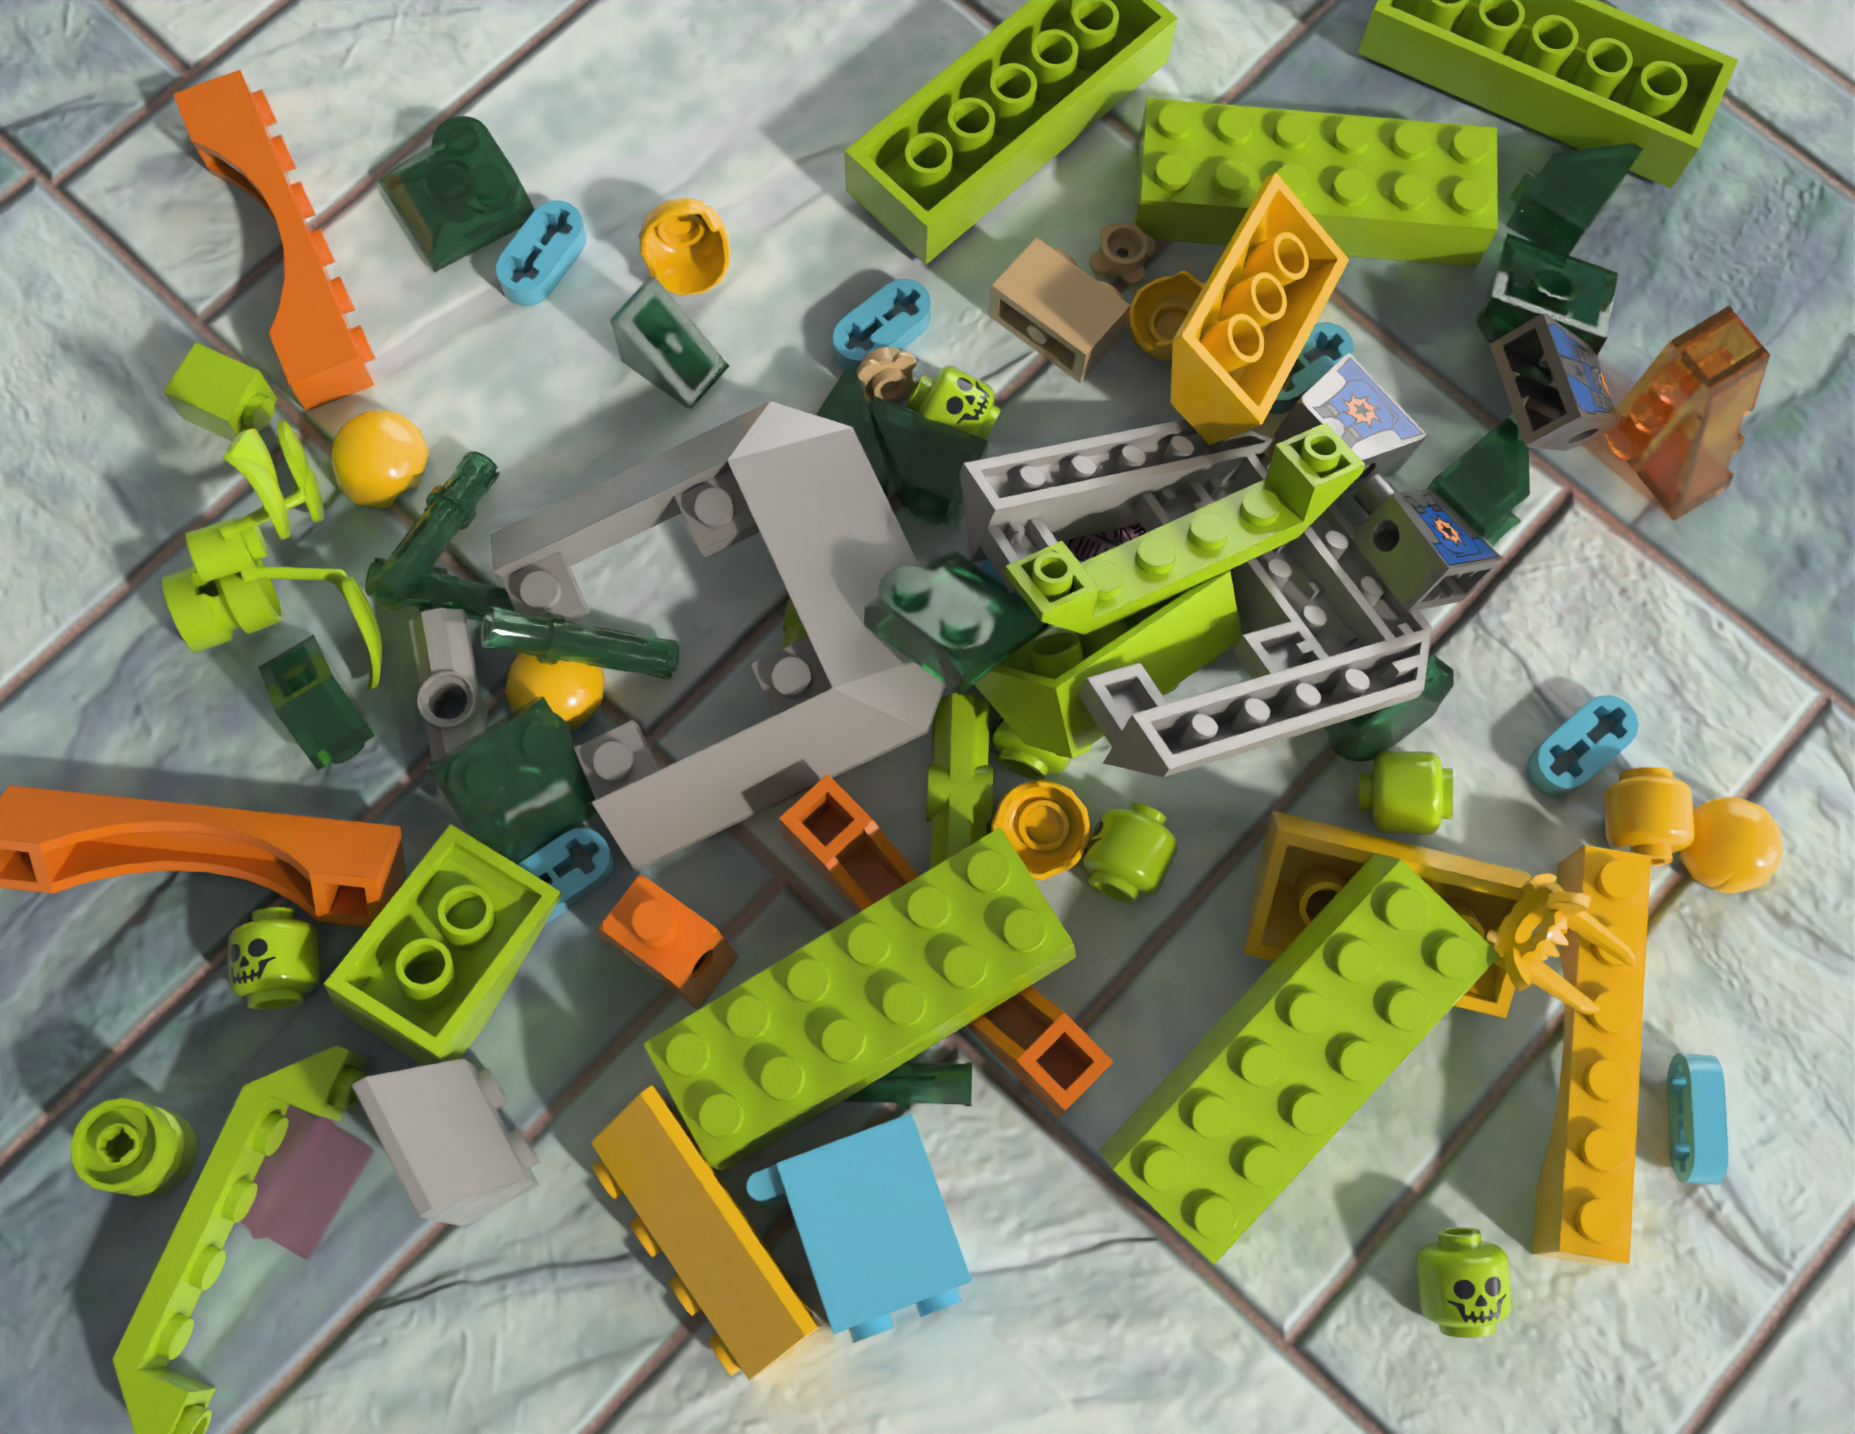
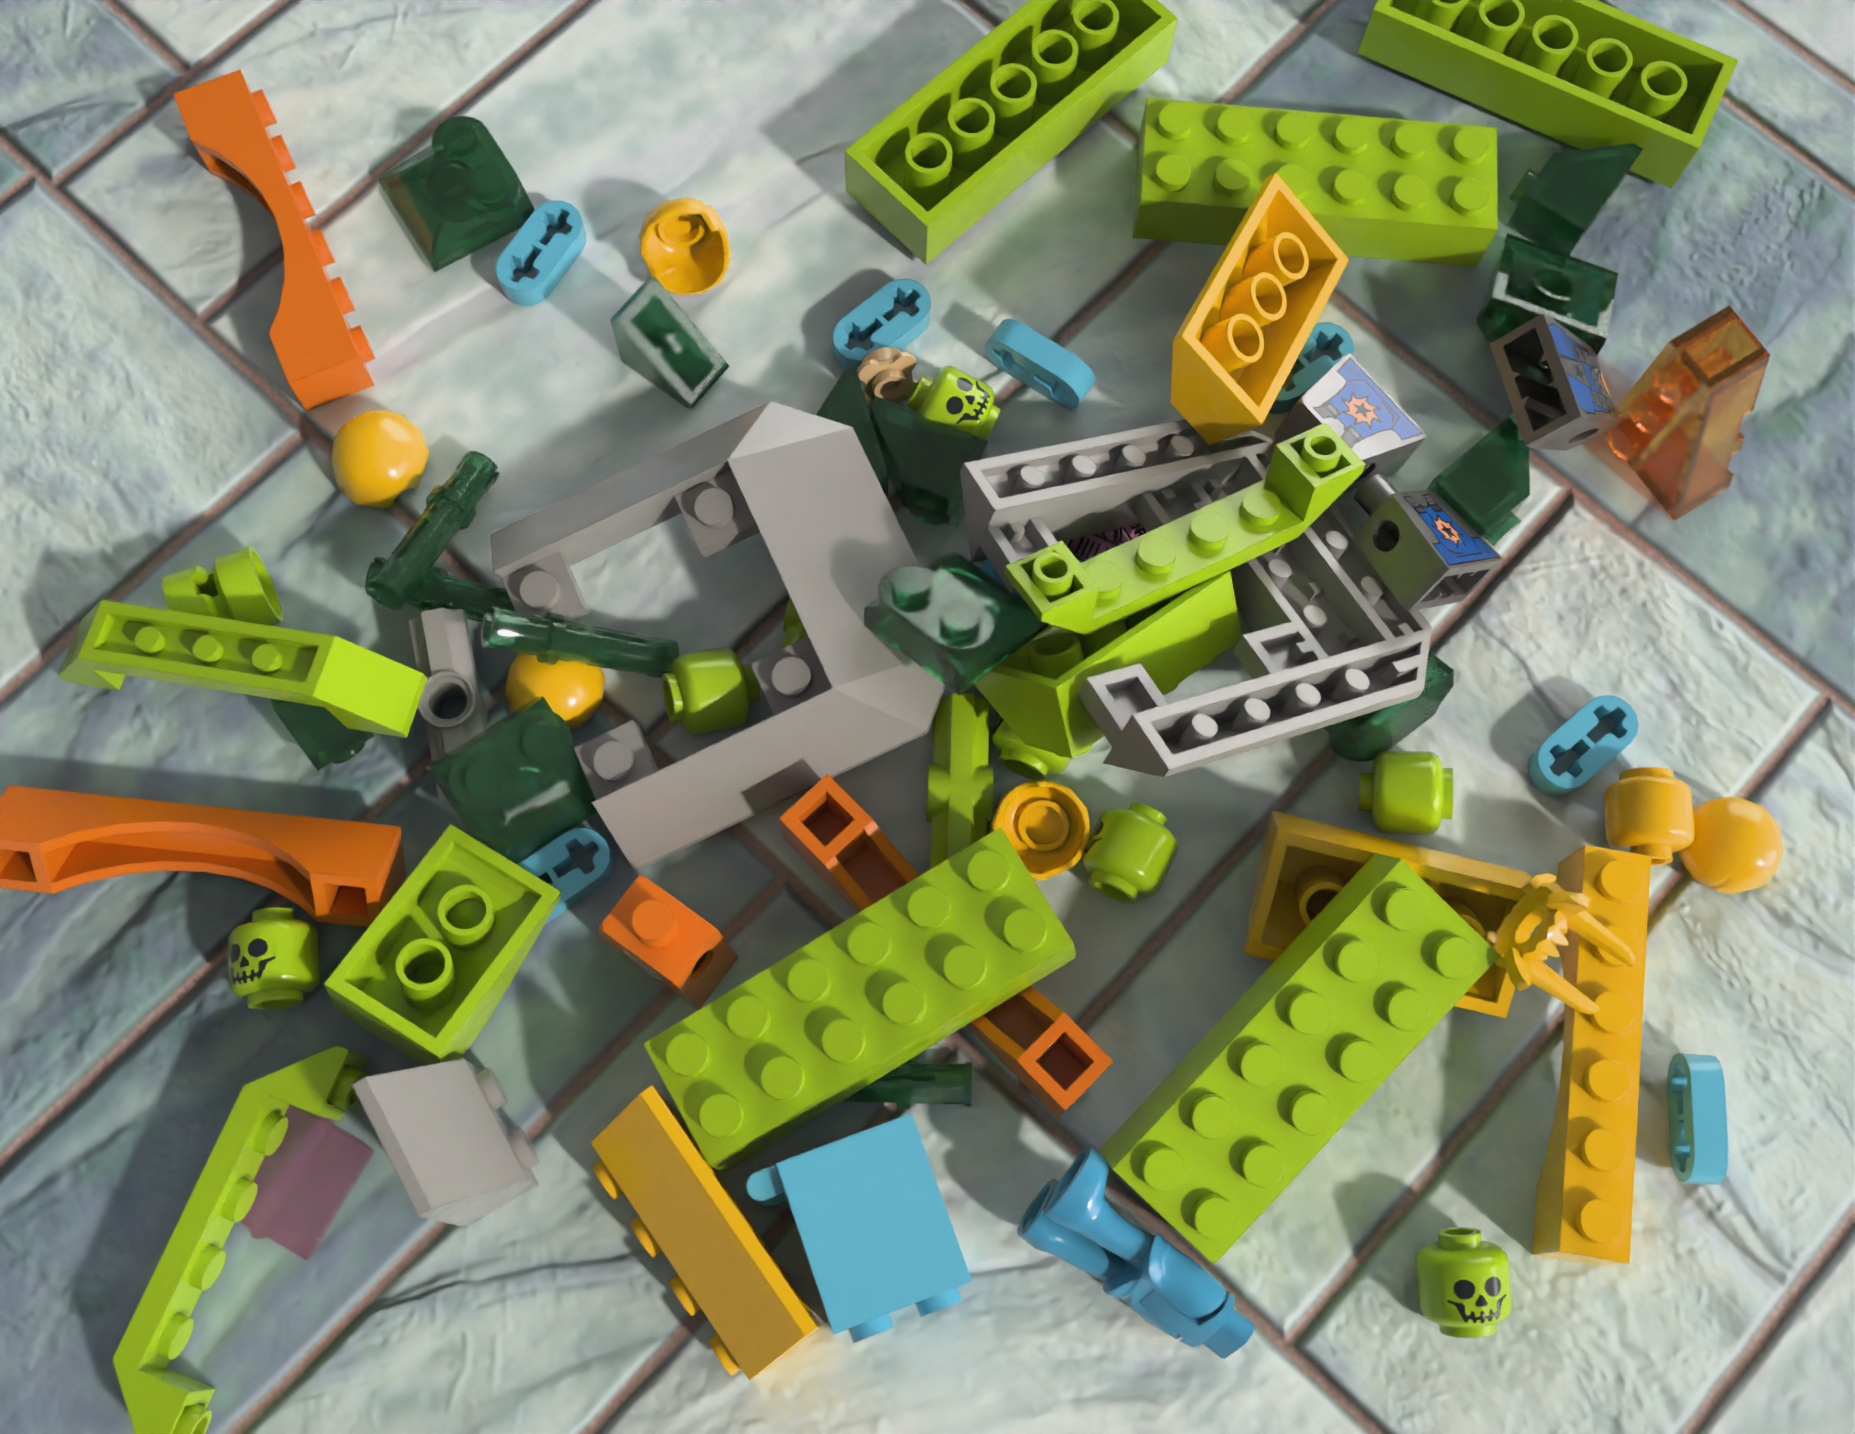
(133, 1148): lime wheel -> none
(220, 393): lime brick -> none
(238, 542): lime plant -> none
(244, 658): none -> lime slope
(709, 691): none -> lime head
(1040, 363): none -> medium azure beam
(1058, 309): tan brick -> none
(1126, 239): tan plate -> none
(1141, 1269): none -> dark azure piece
(1160, 311): yellow hair -> none

